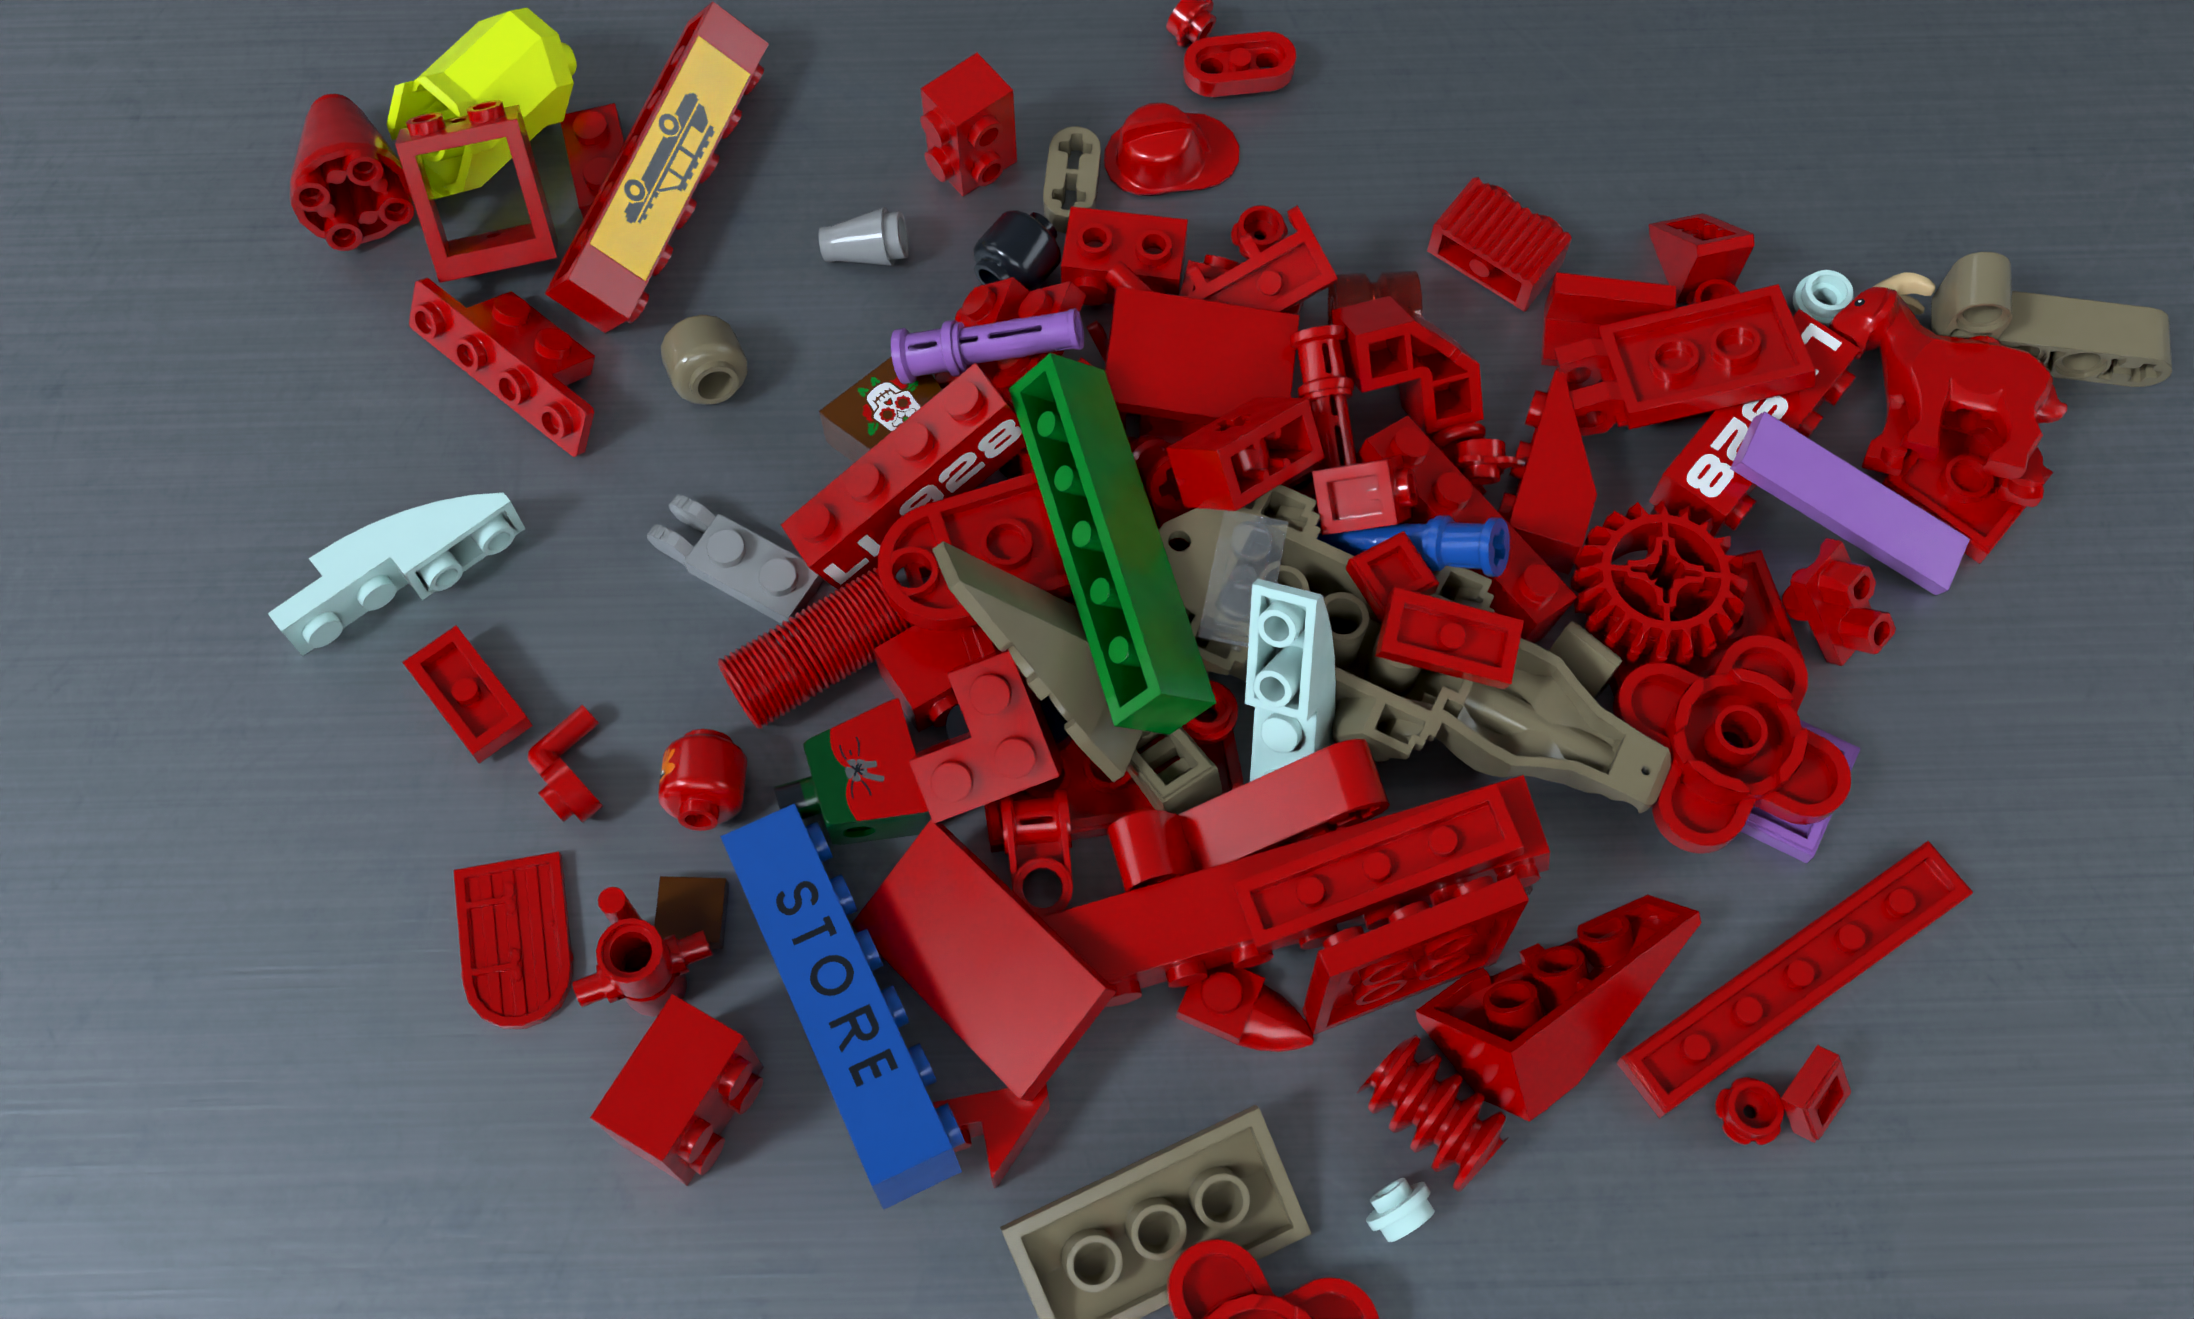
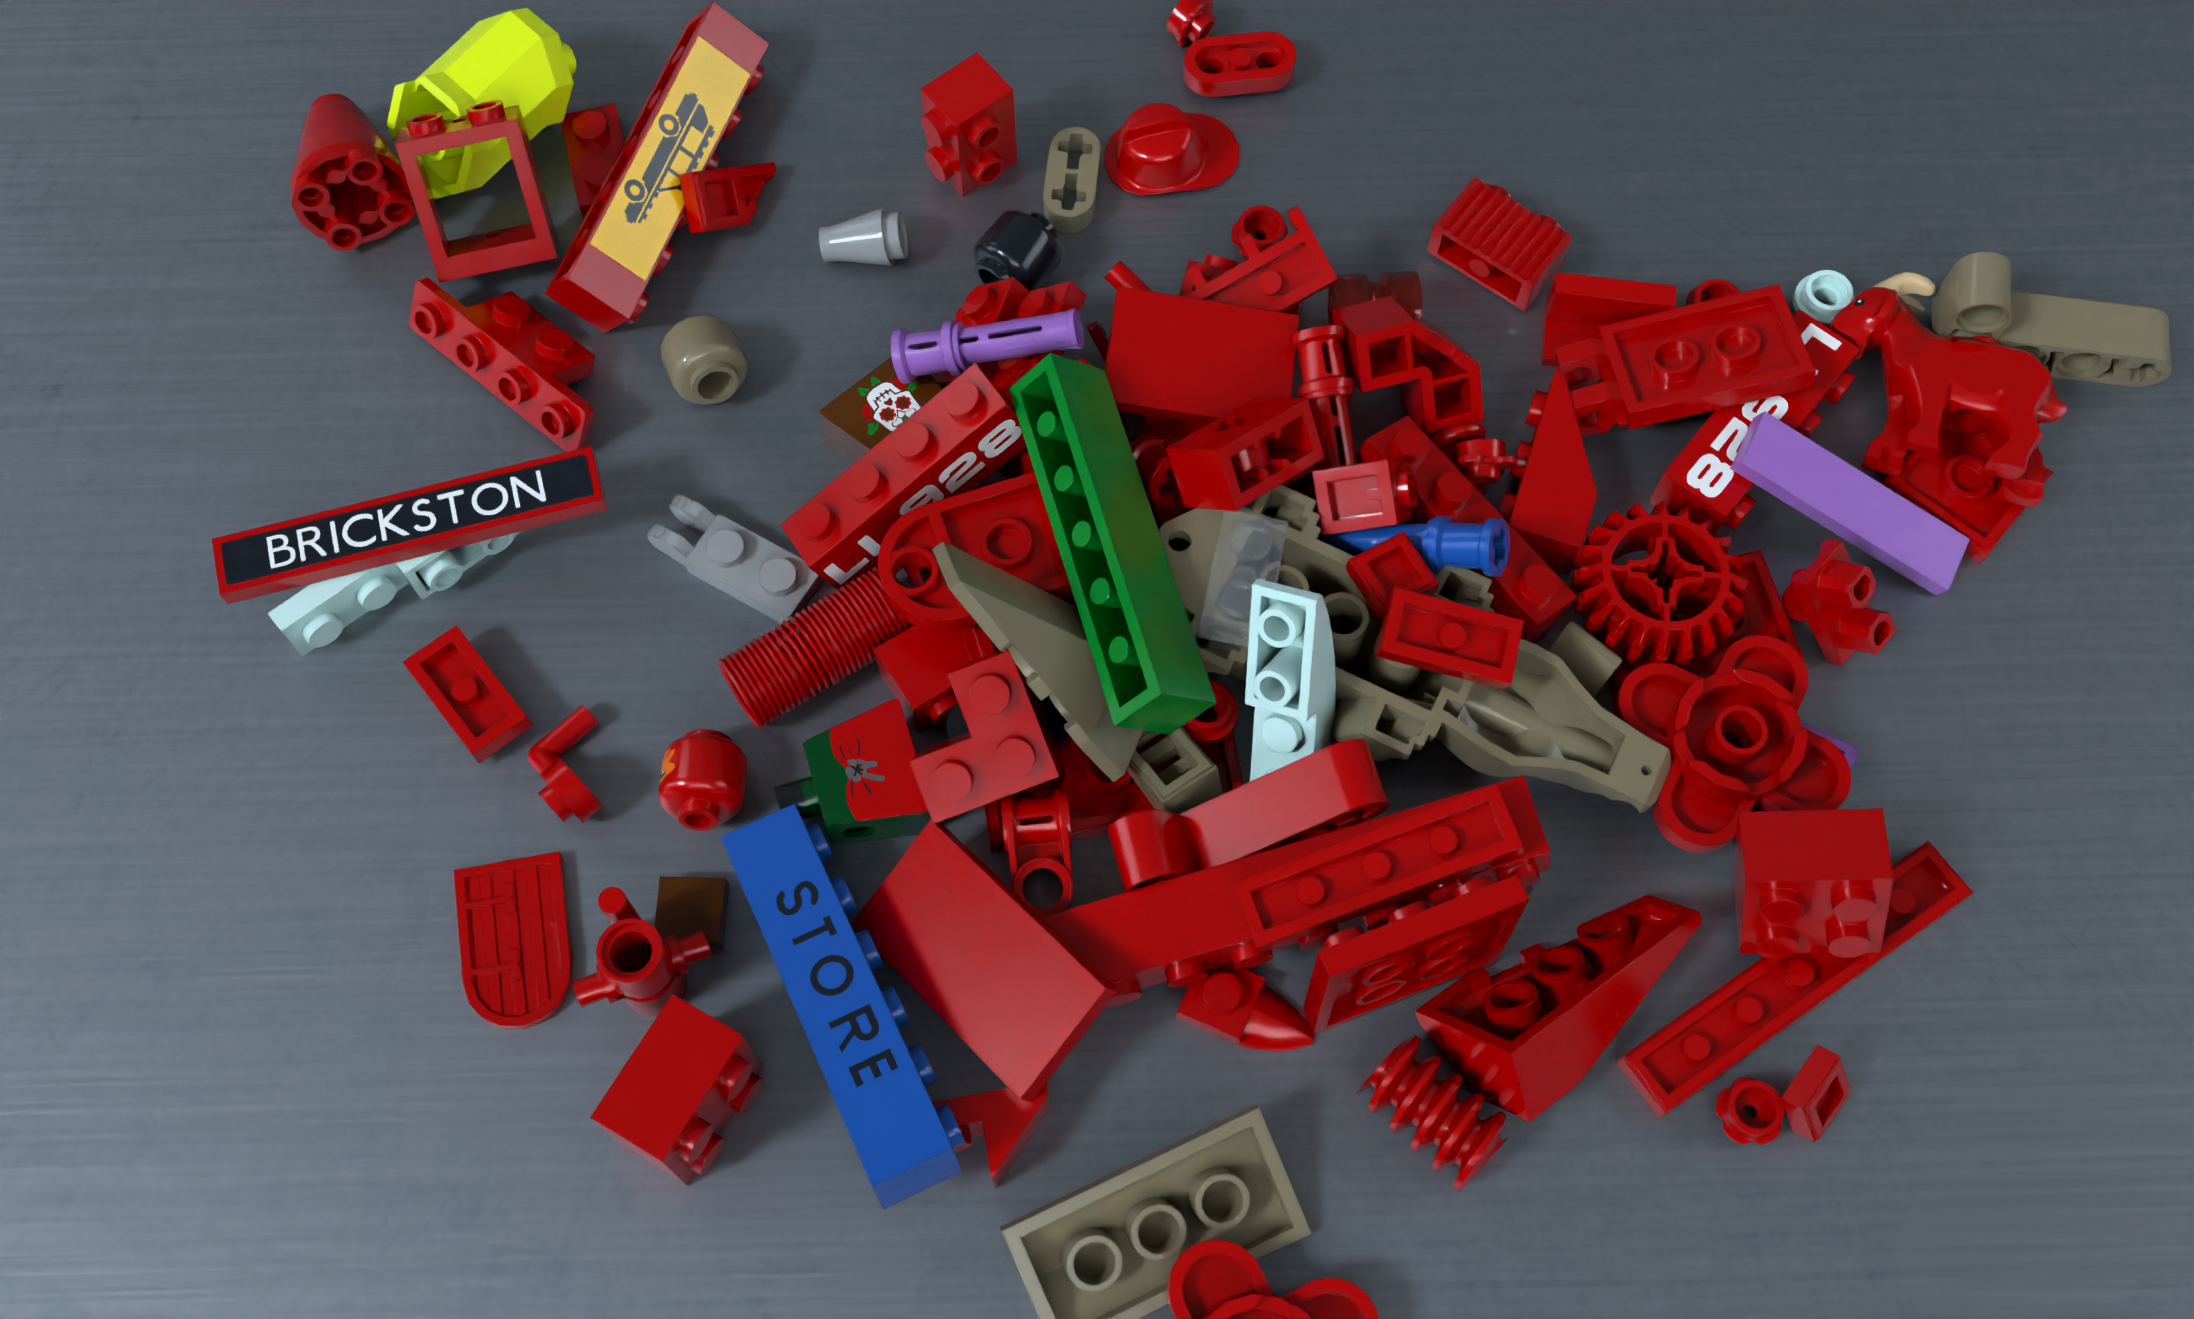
(408, 525): none -> tile
(723, 196): none -> red tile
(1145, 243): red brick -> none
(1400, 1209): light aqua plate -> none
(1700, 250): red slope -> none
(1811, 882): none -> red brick

